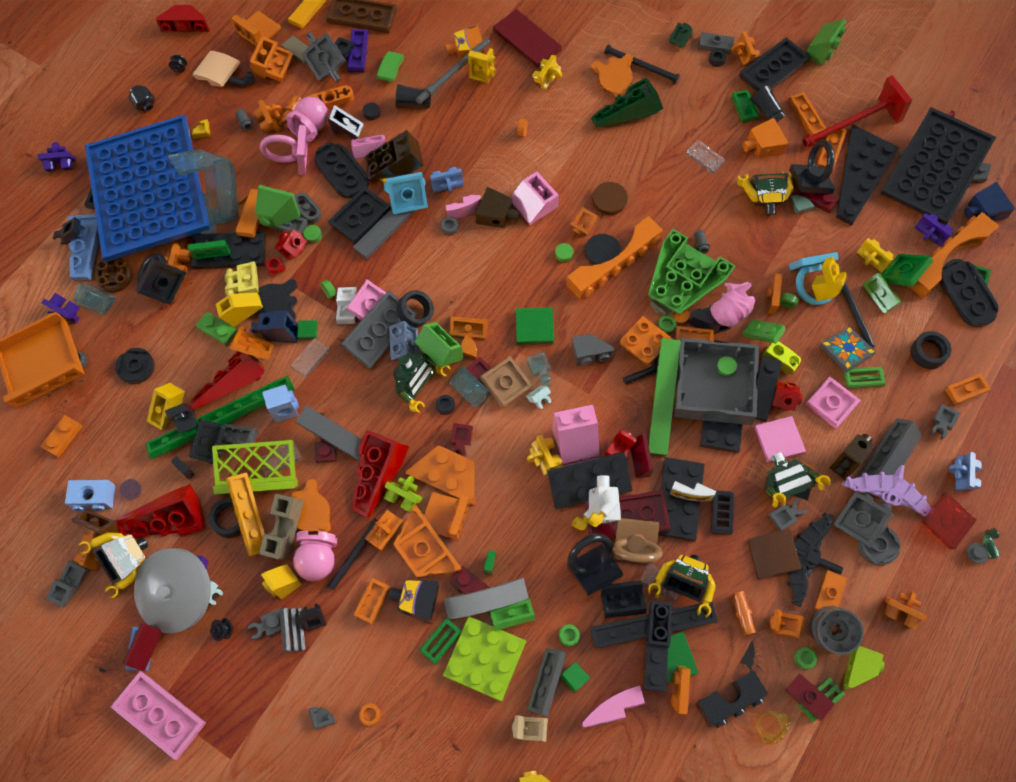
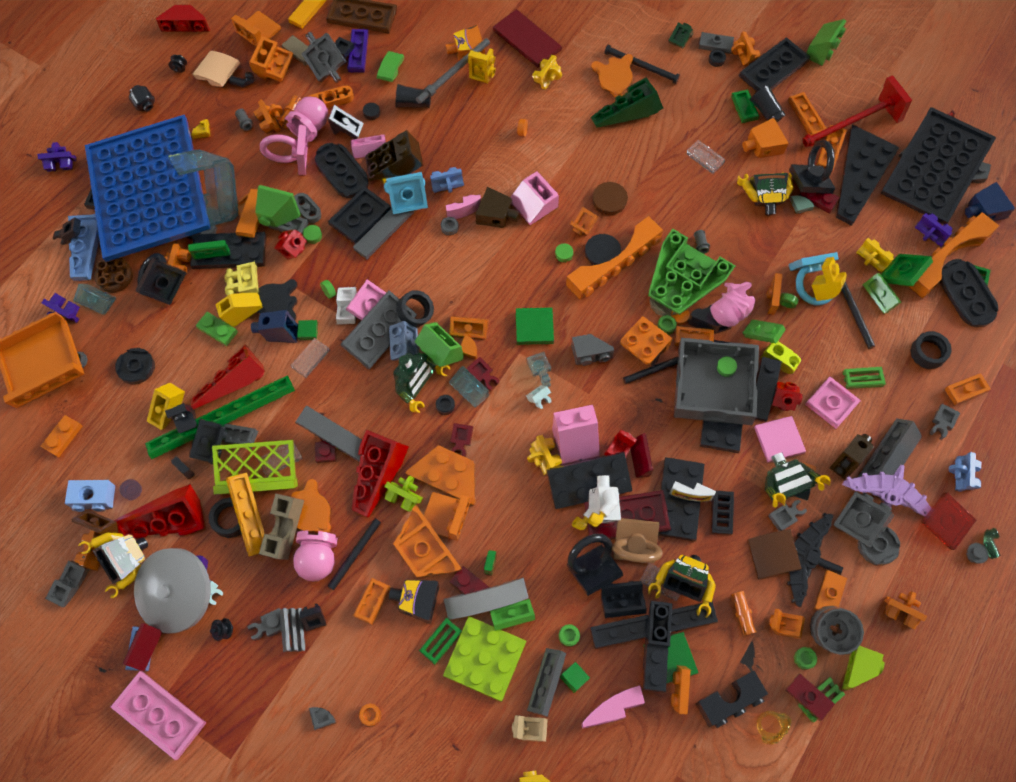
(251, 344): orange wing -> none
(271, 263): red plate -> none
(280, 581): yellow slope -> none
(281, 403): light blue brick -> none
(384, 530): orange hips -> none
(506, 382): medium nougat tile -> none
(664, 396): bright green tile -> none
(848, 349): tile -> none

